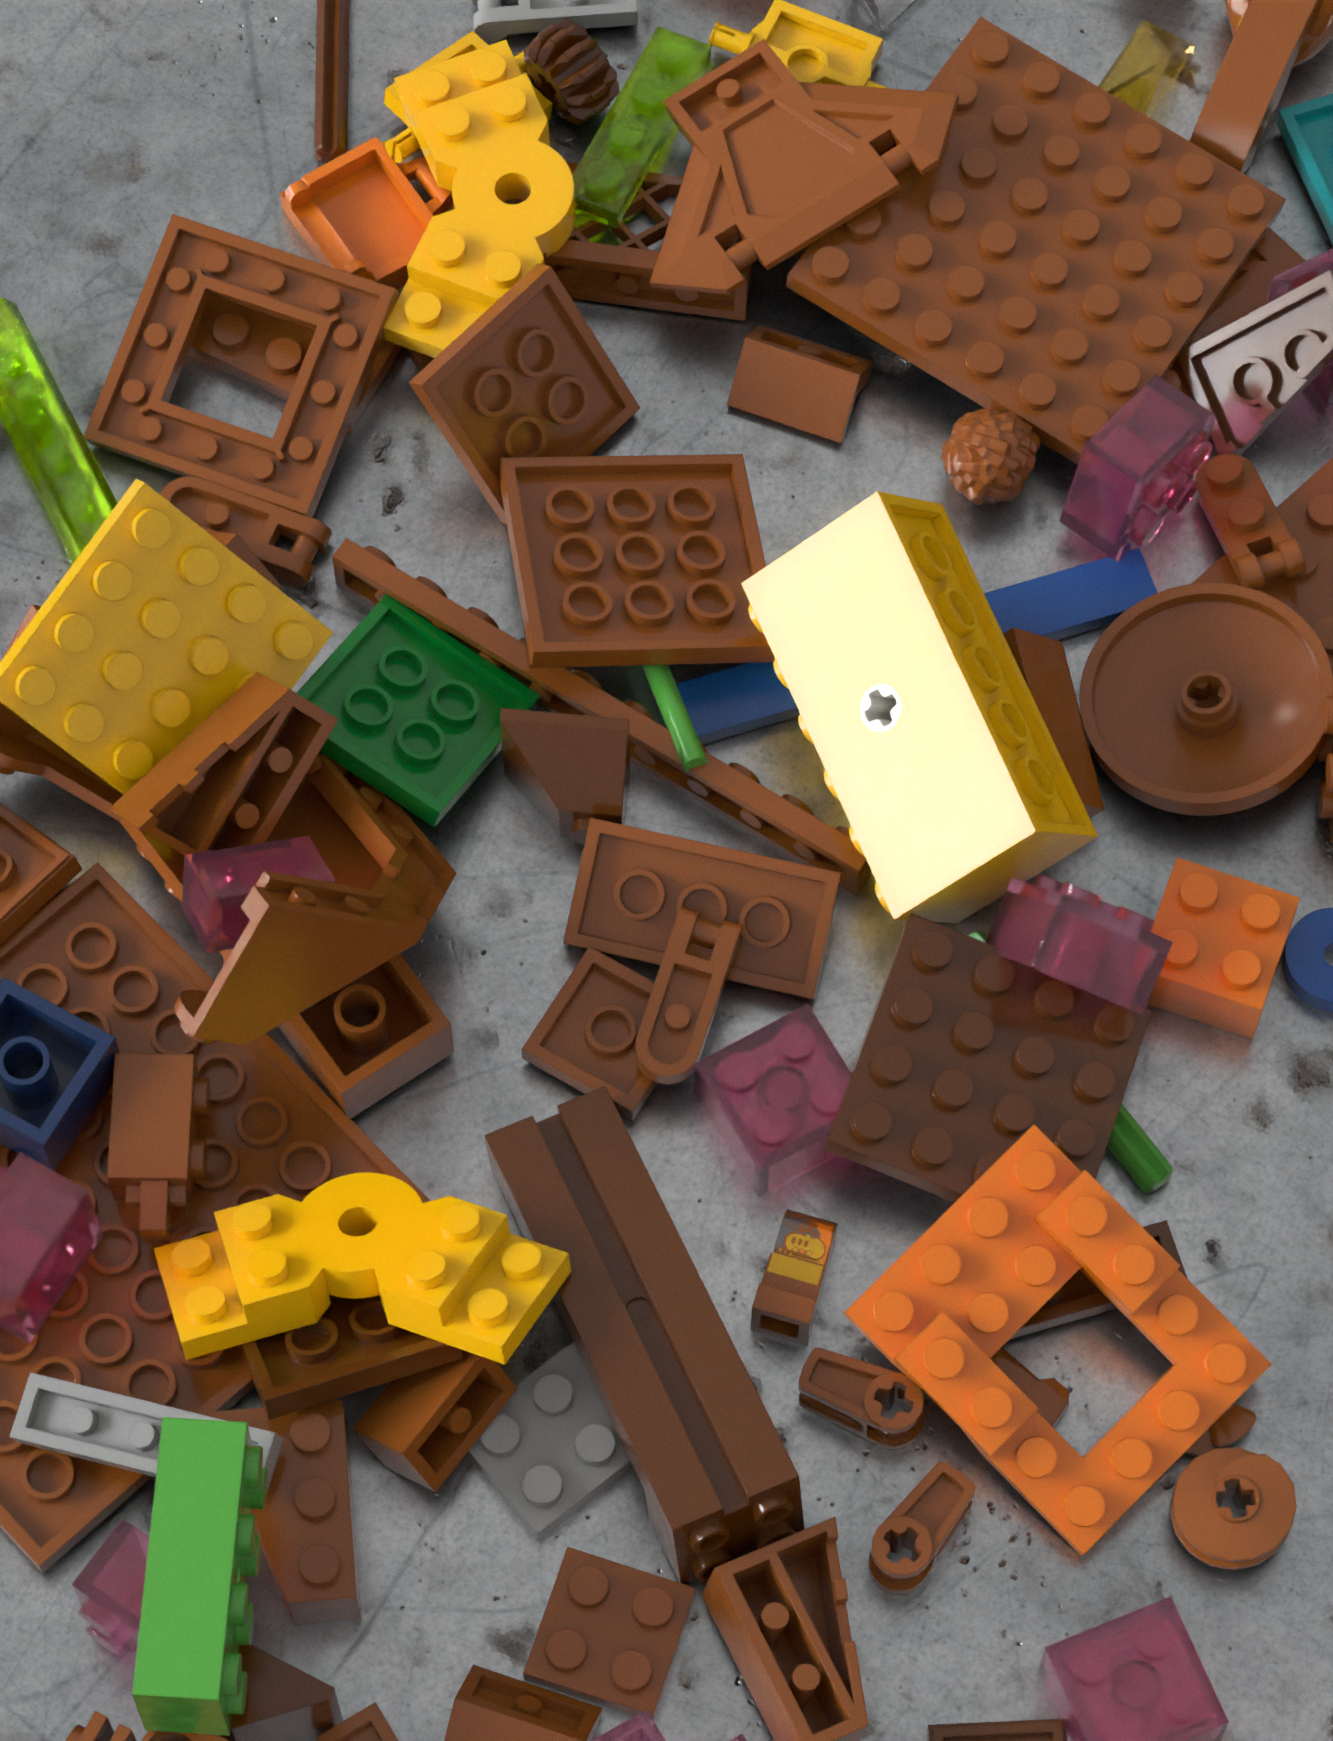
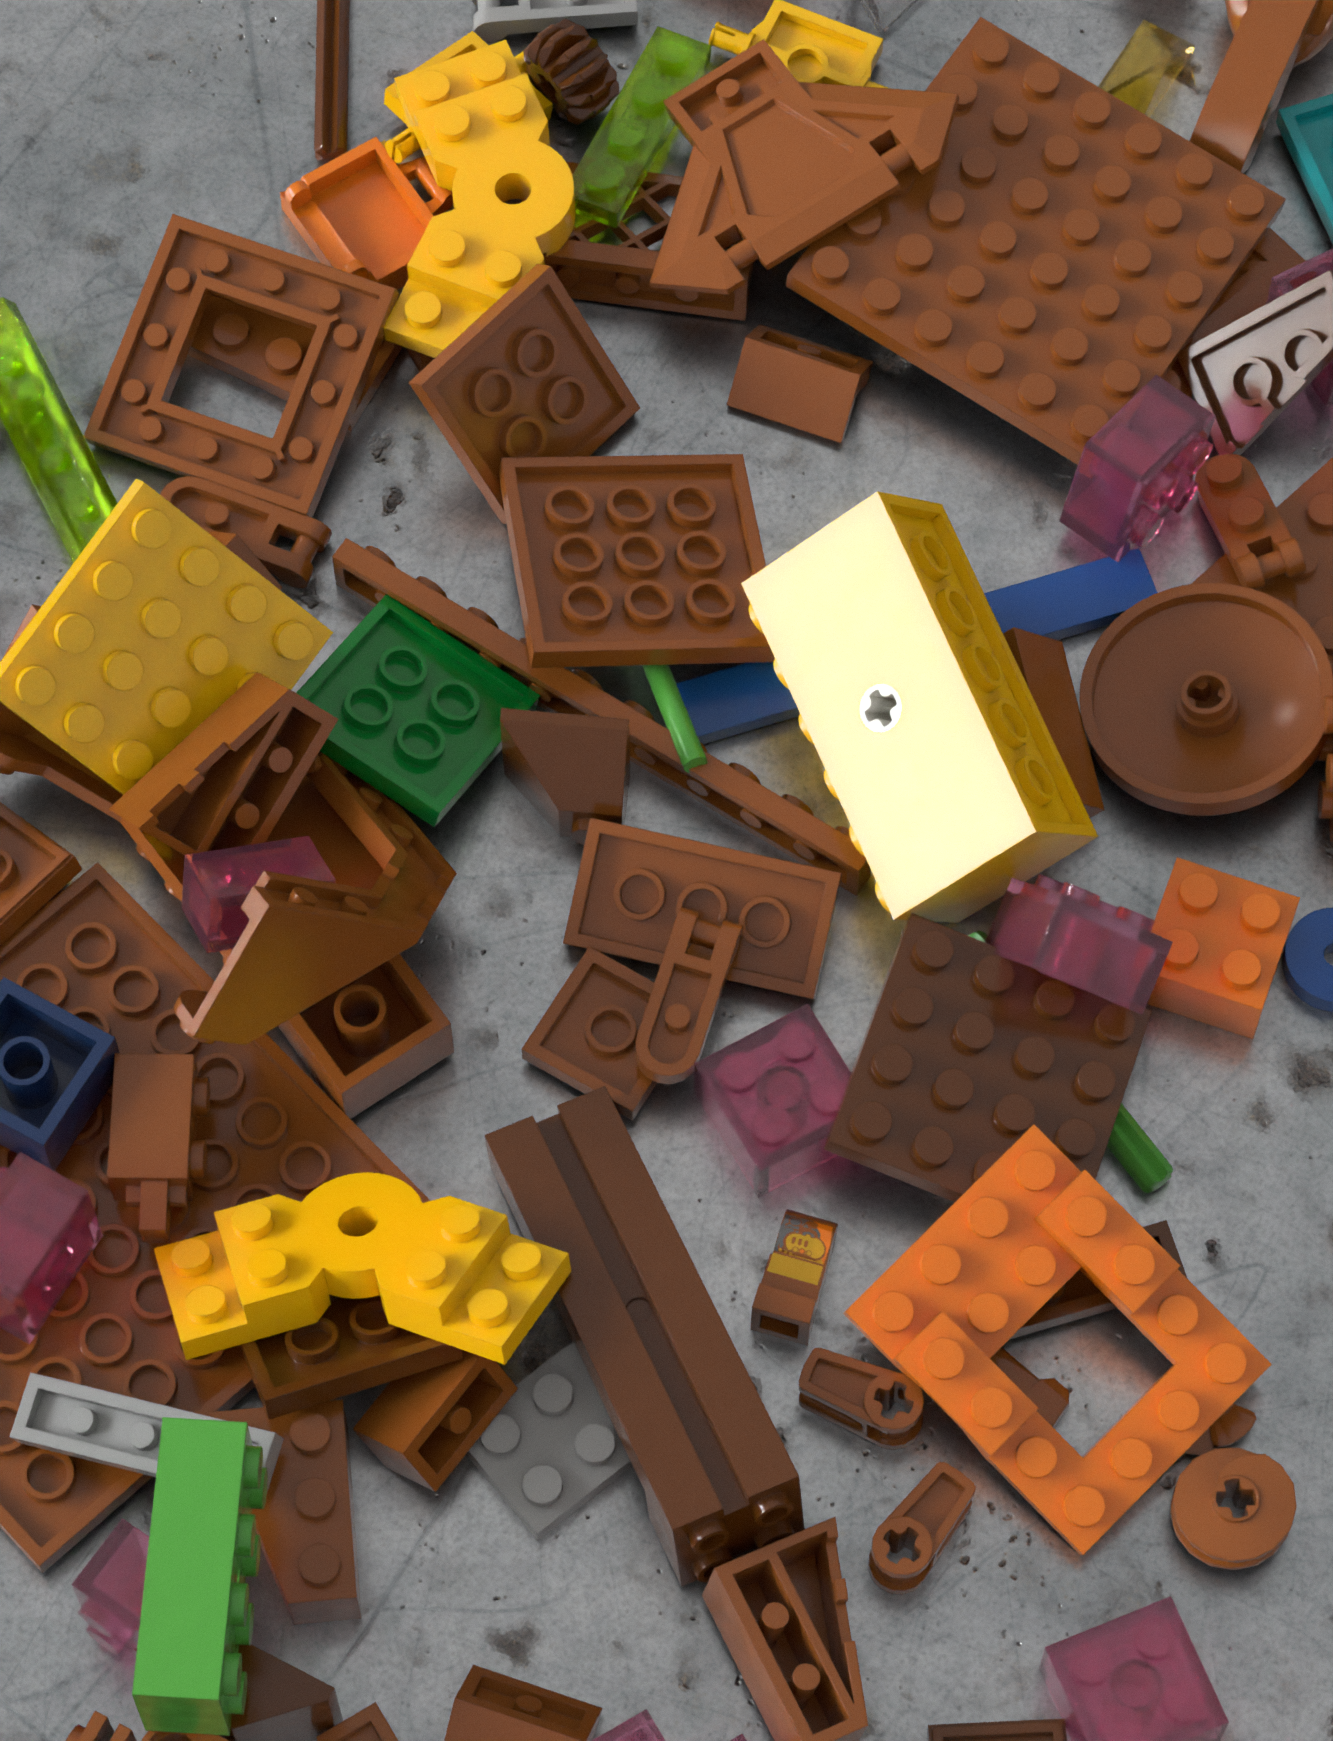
(609, 1633): dark orange plate -> none
(990, 455): dark orange piece -> none

